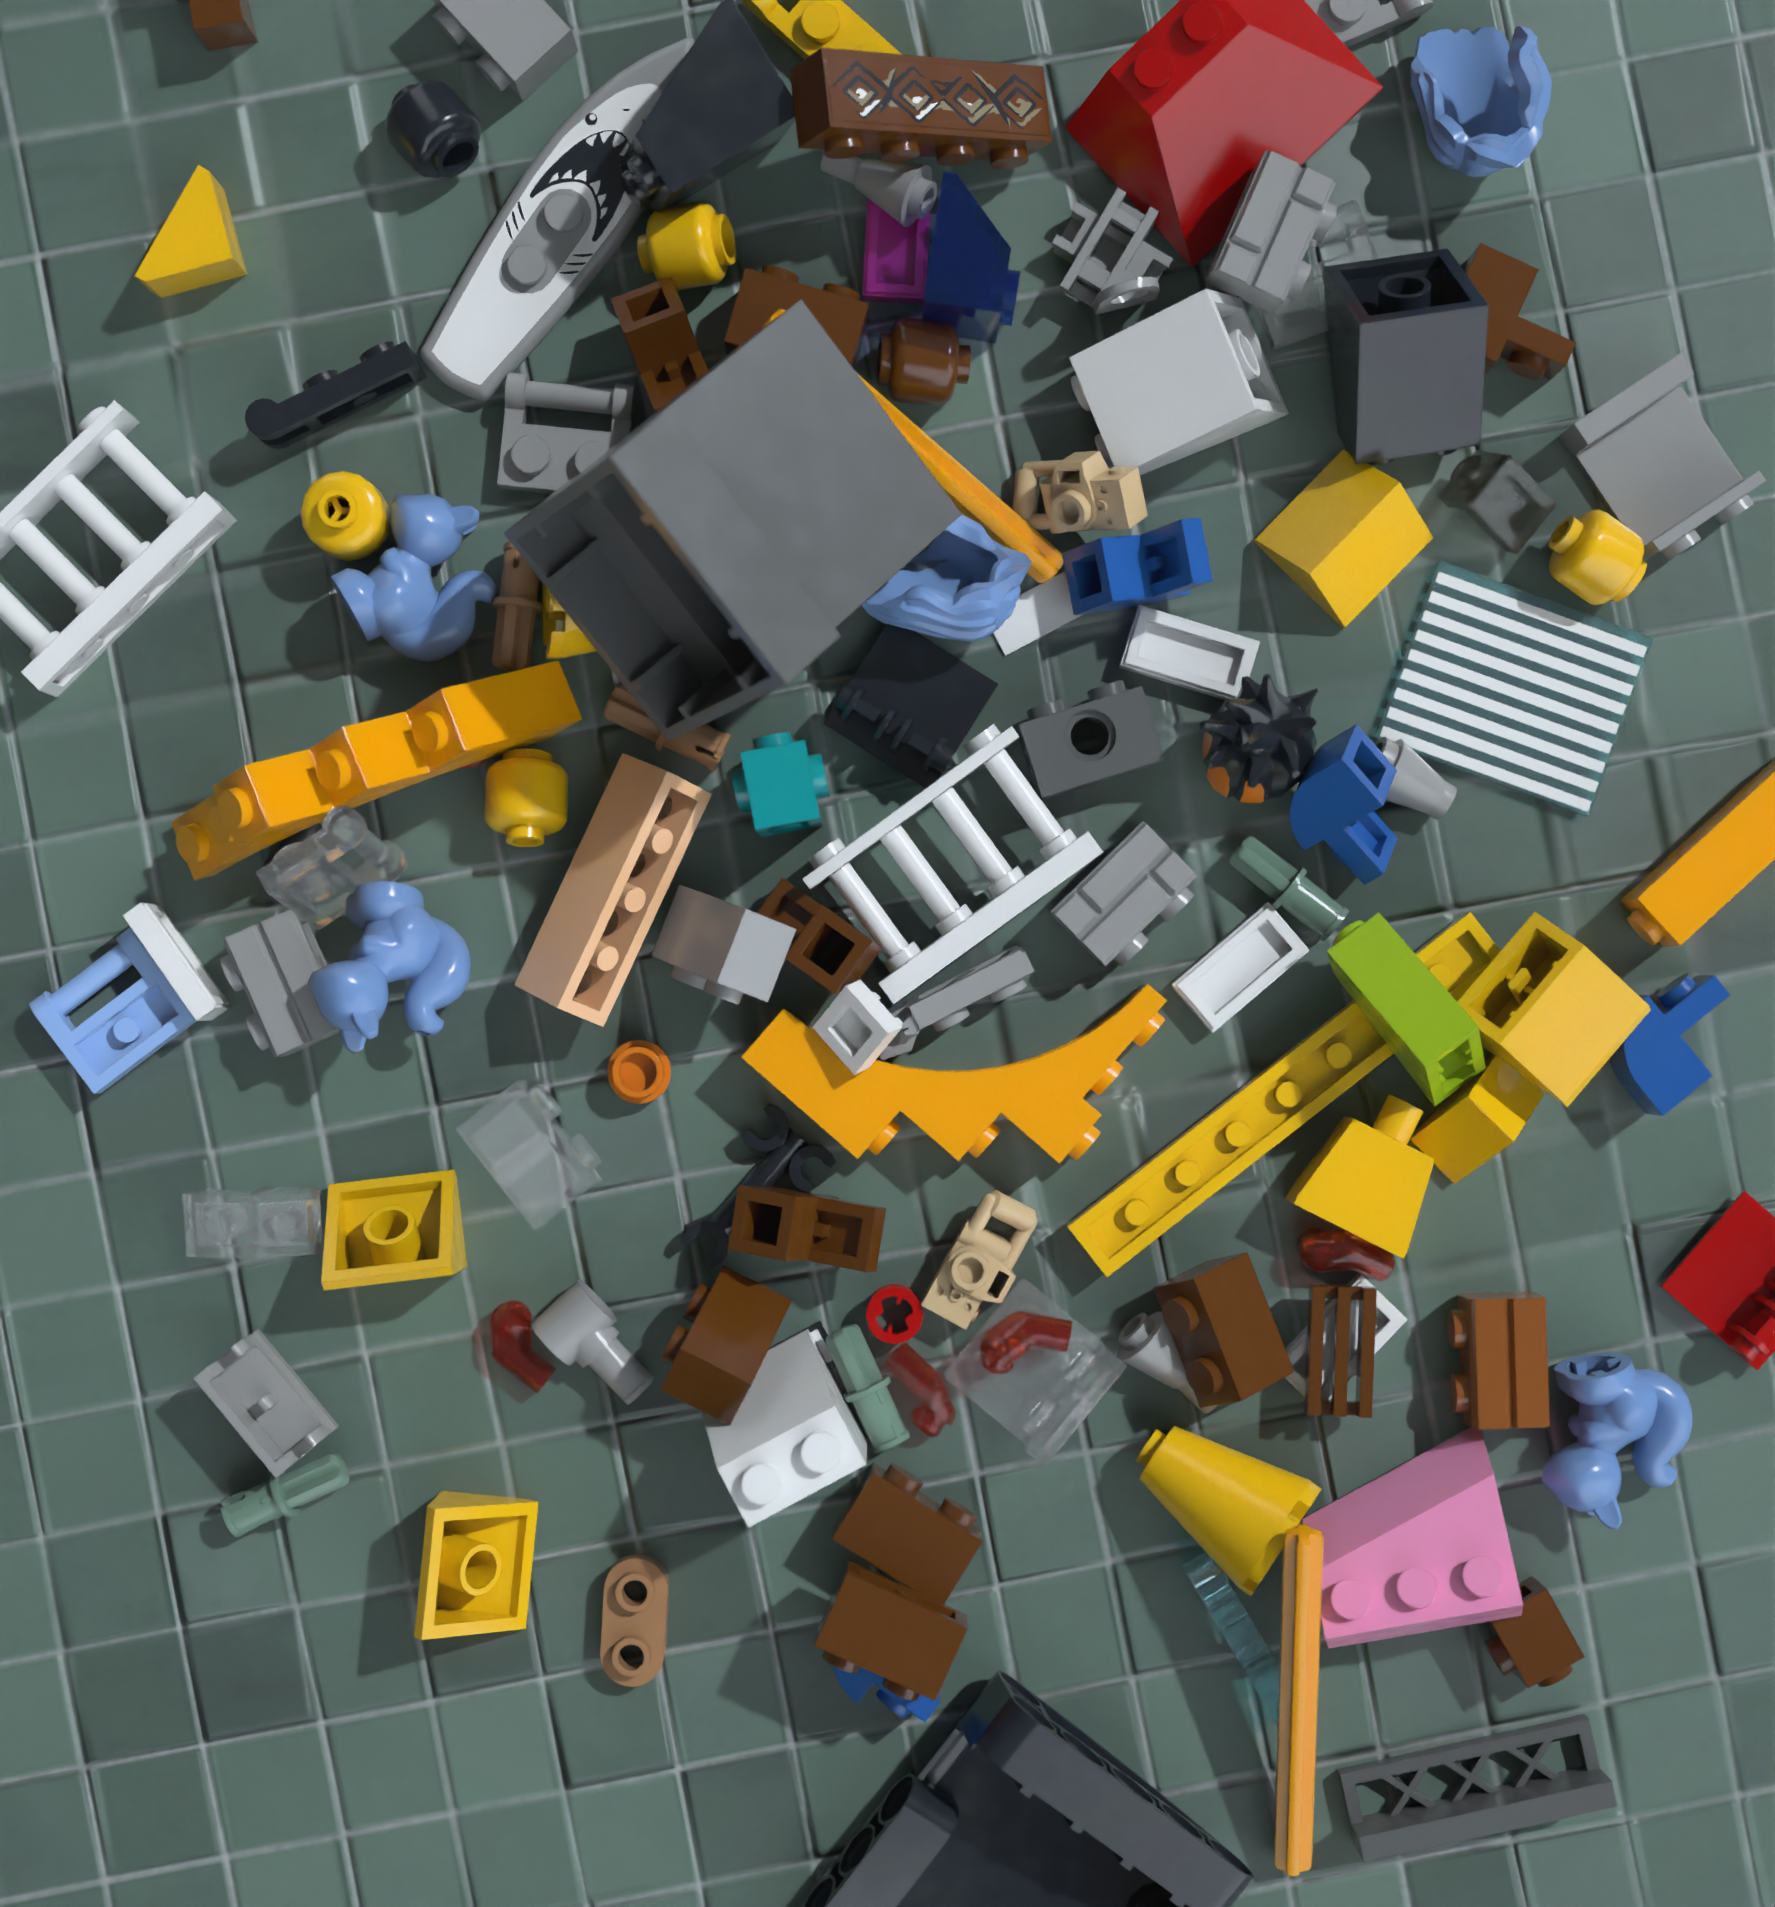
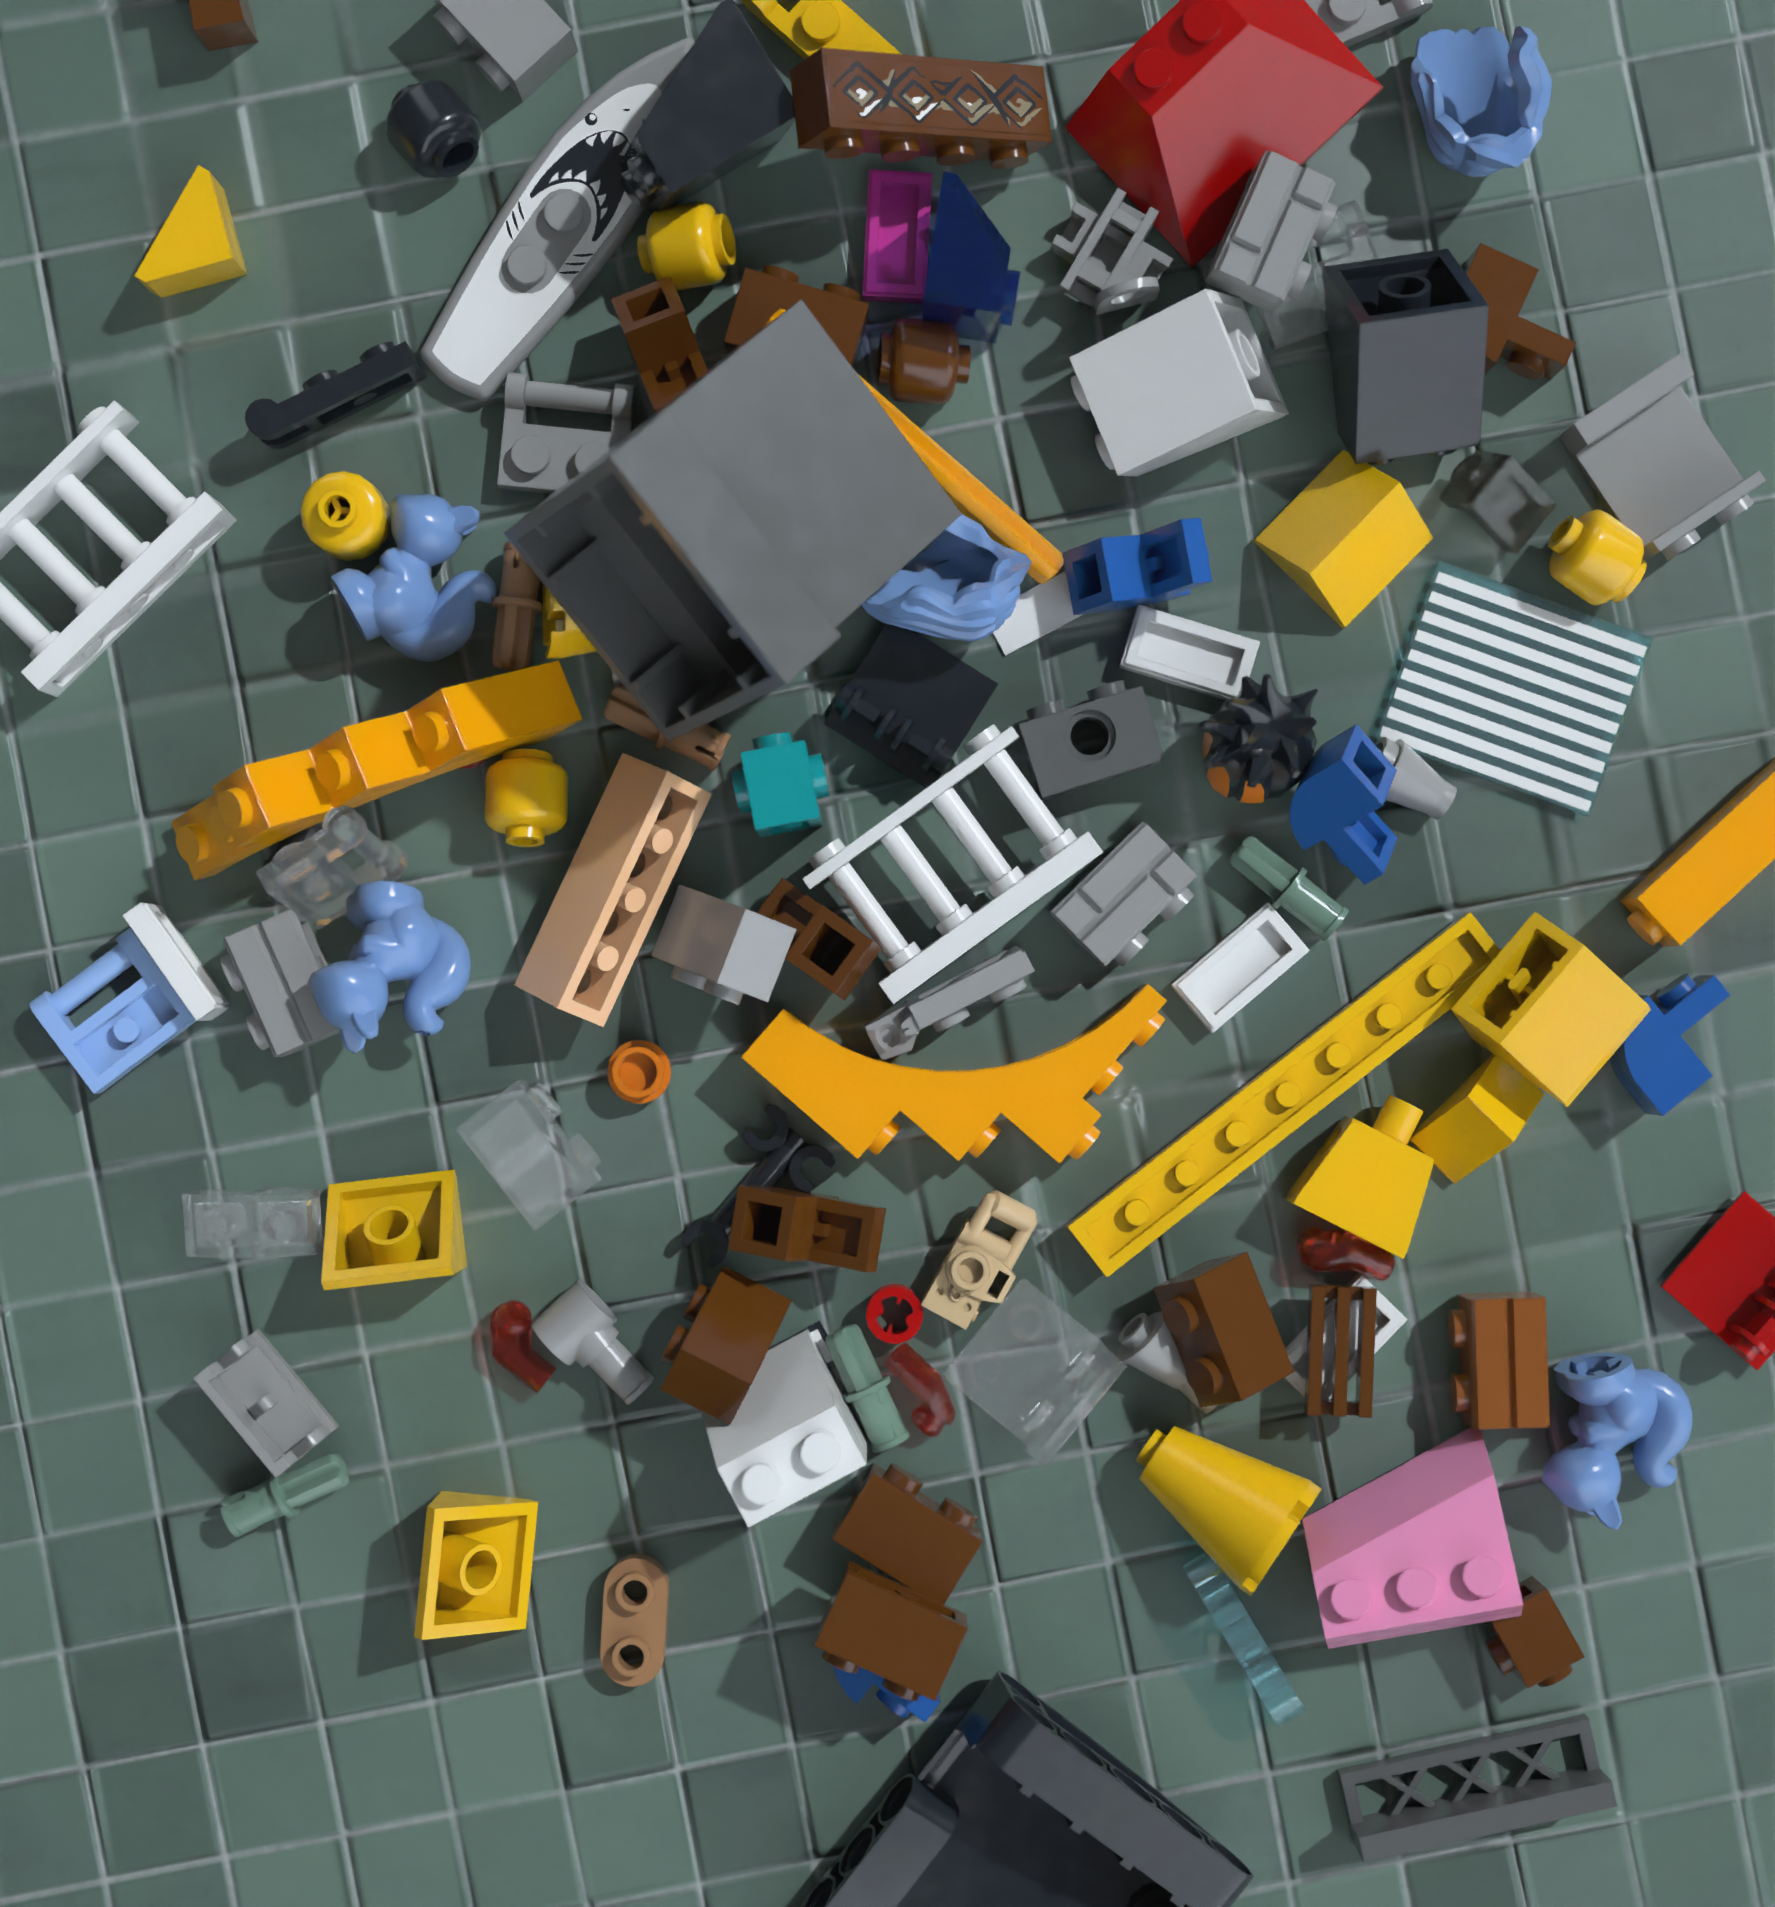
(857, 1026): white tile -> none
(896, 187): light grey cone -> none
(1019, 1333): clear red arm -> none
(1079, 494): tan piece -> none
(1298, 1698): light orange axle -> none
(1408, 1007): lime slope -> none

